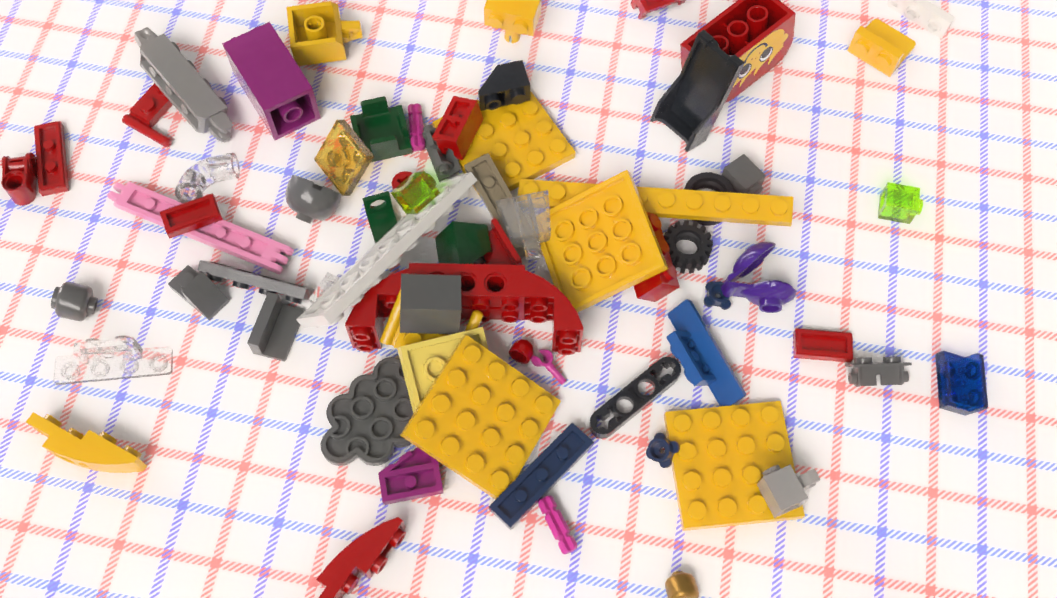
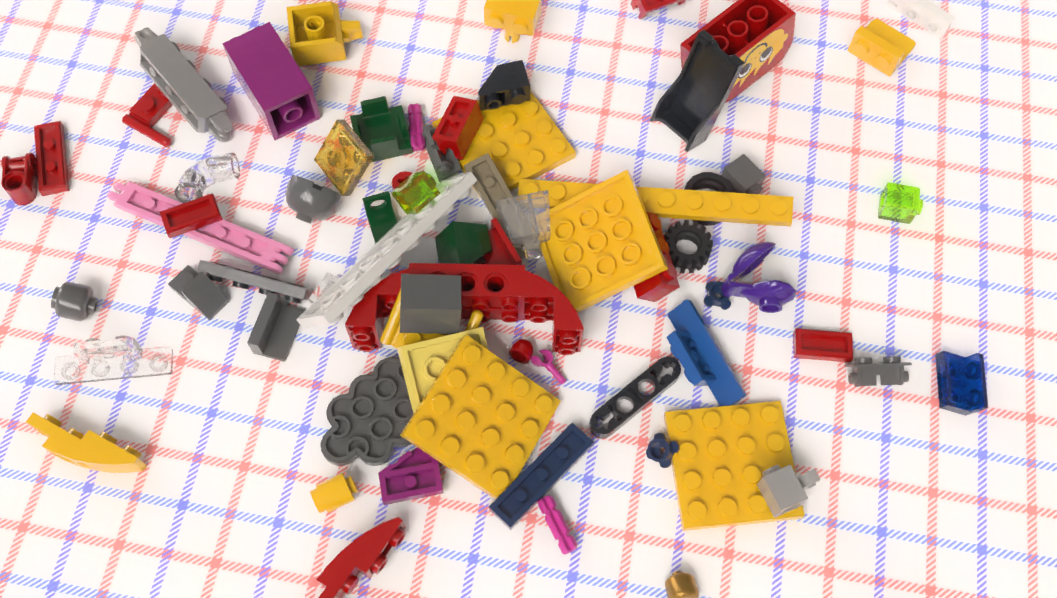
(334, 493): none -> yellow brick

